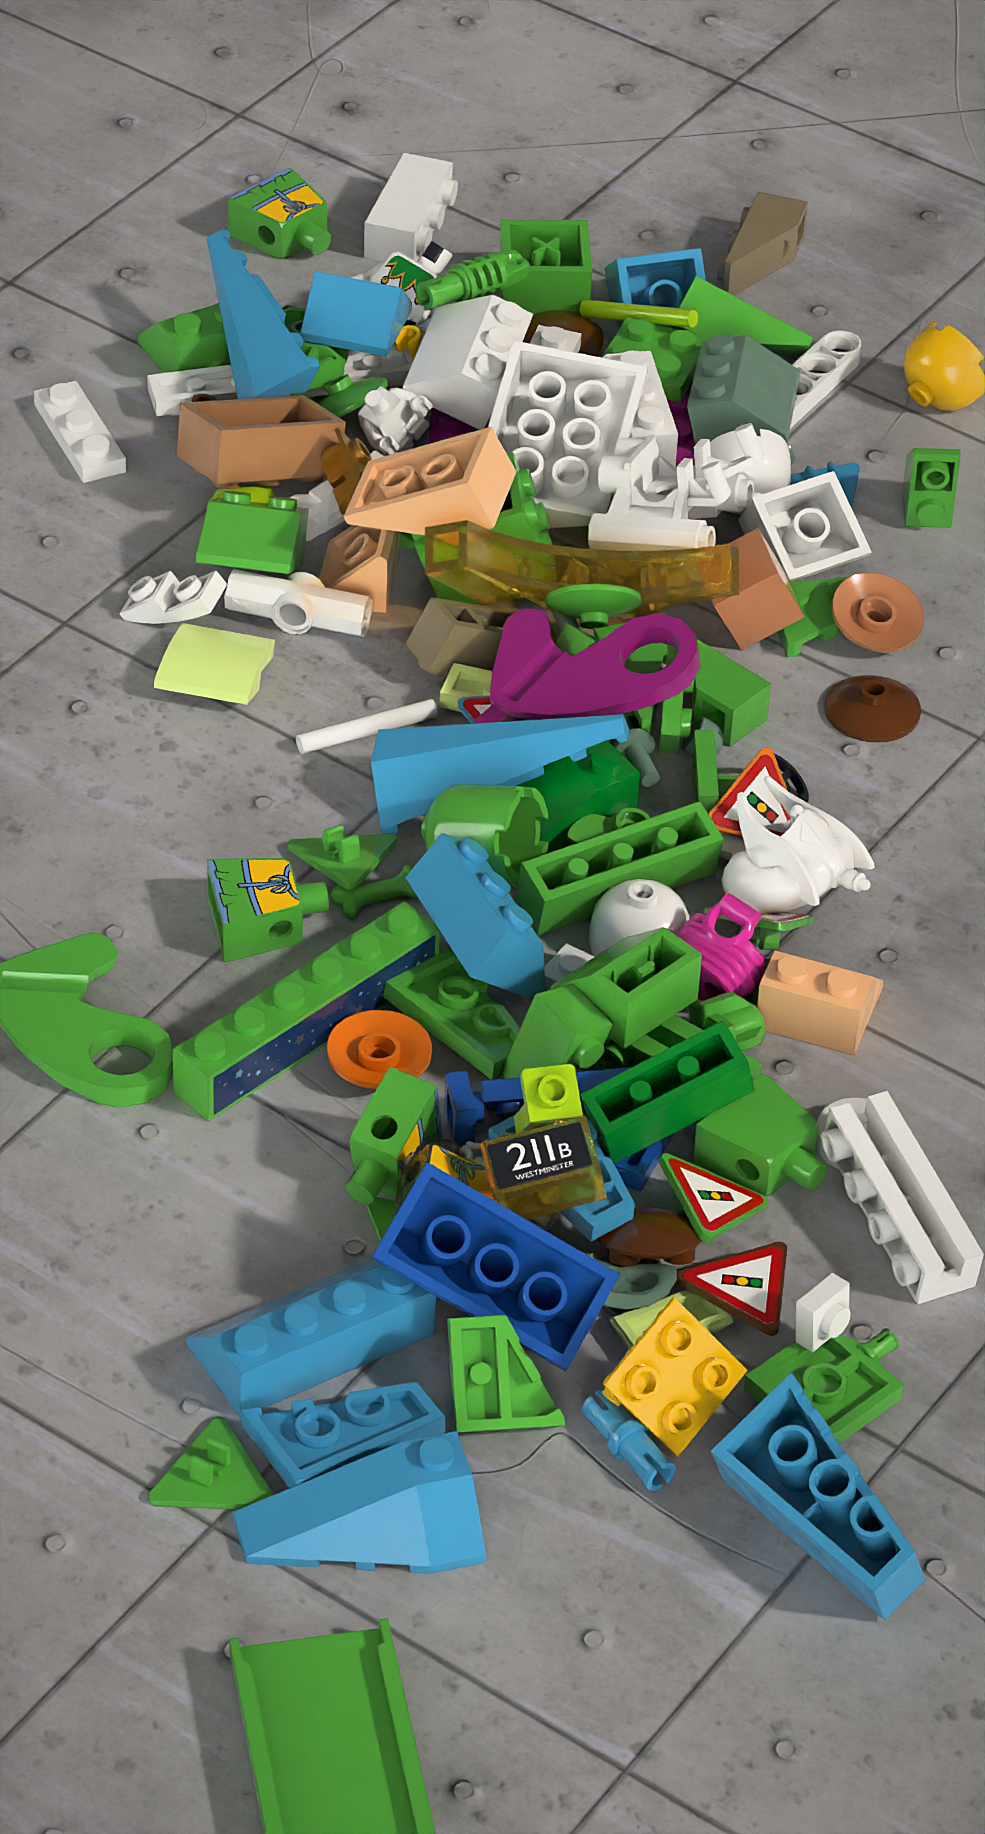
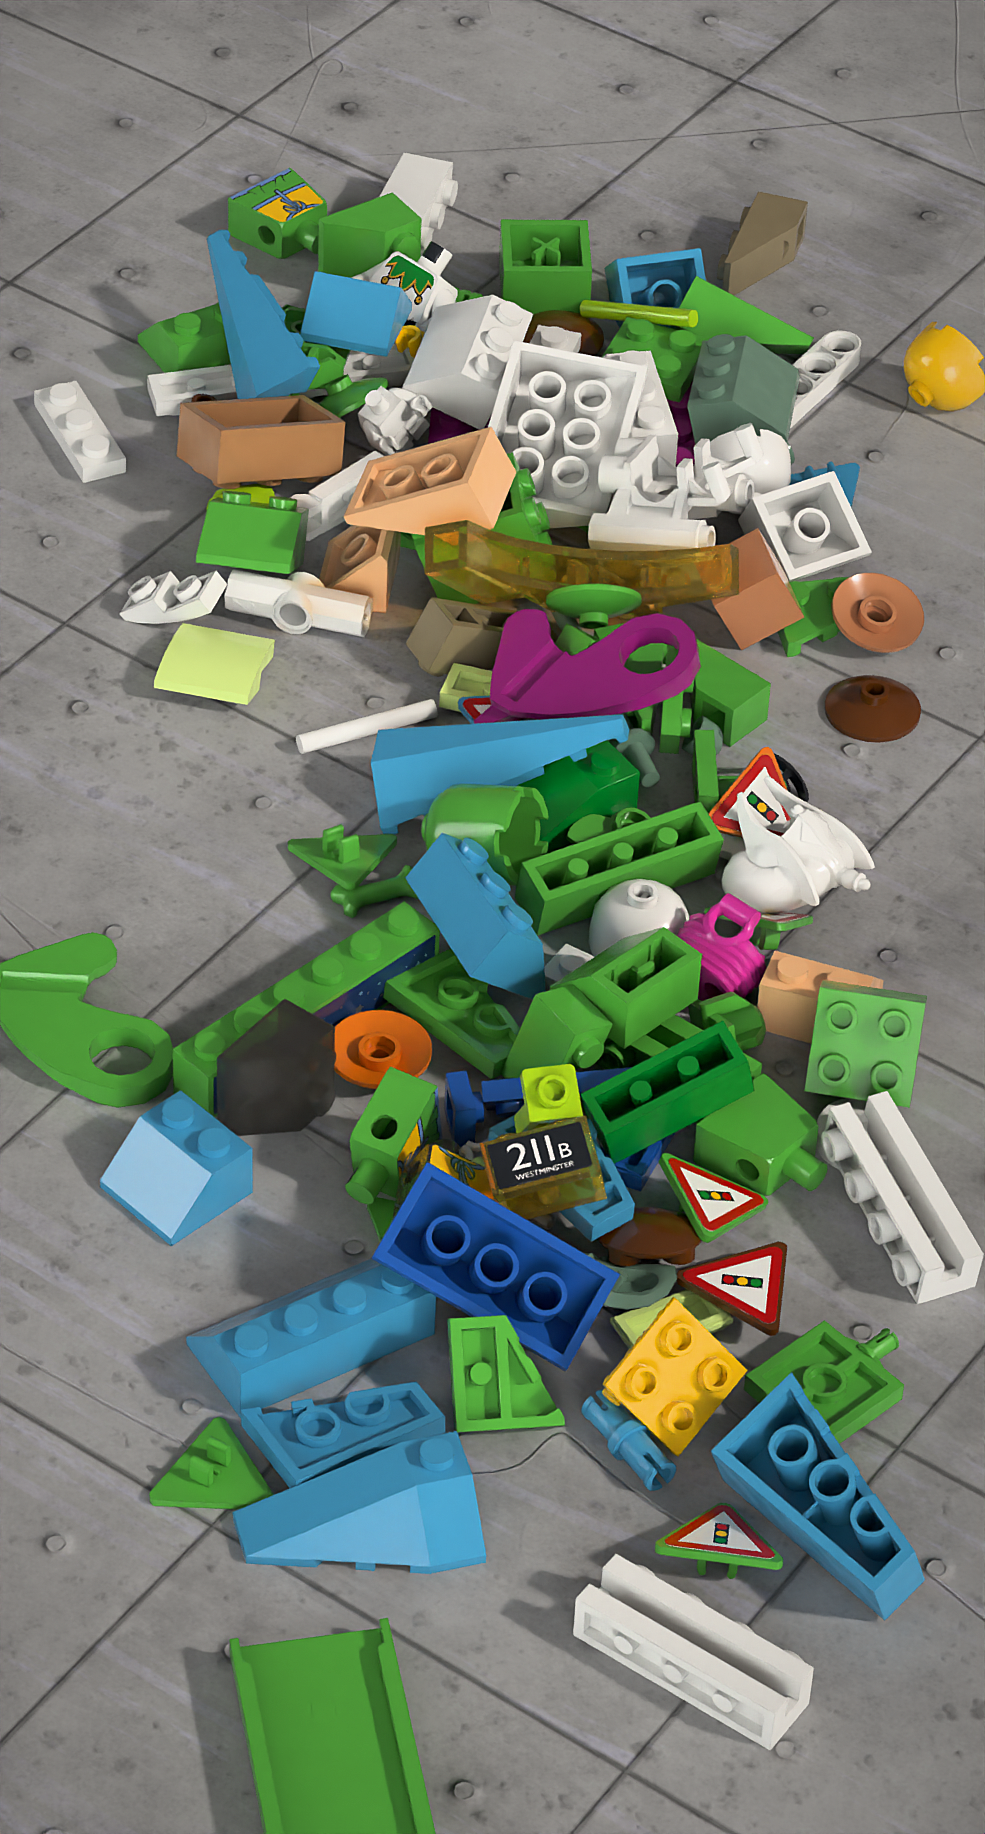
(179, 1169): none -> dark azure slope
(259, 904): bright green torso -> none
(277, 1073): none -> clear smoke slope
(344, 467): pearl gold hinge -> none
(368, 235): none -> bright green slope
(473, 279): bright green hinge -> none
(693, 1651): none -> white brick
(720, 1537): none -> piece
(822, 1312): white plate -> none
(865, 1042): none -> bright green brick
(930, 487): bright green slope -> none

